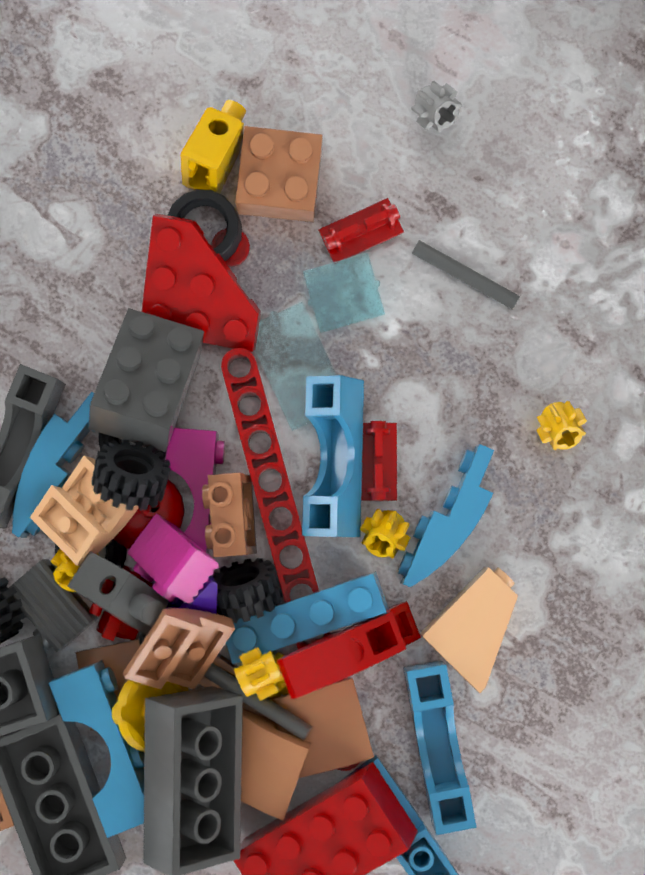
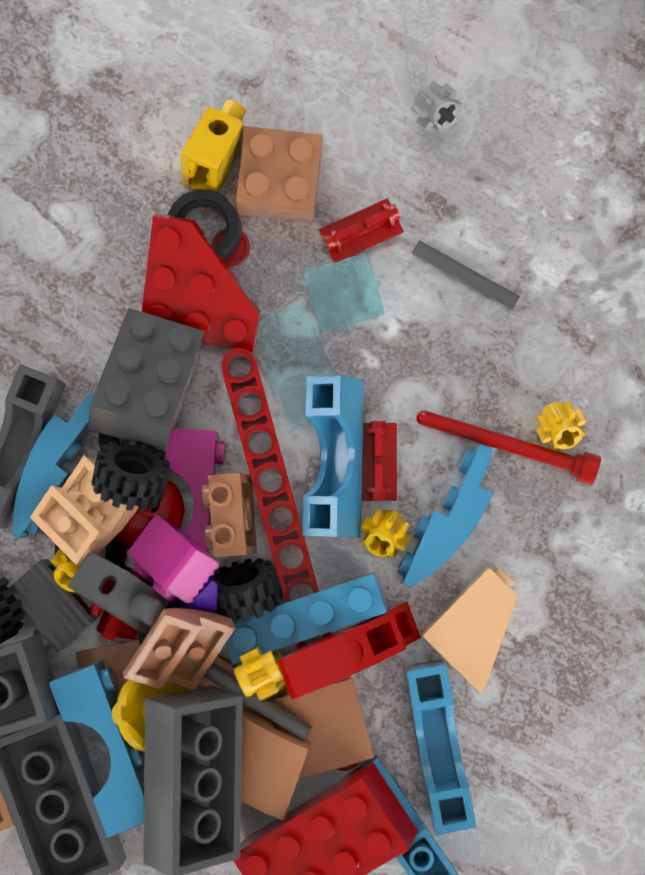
(583, 467): none -> red piece

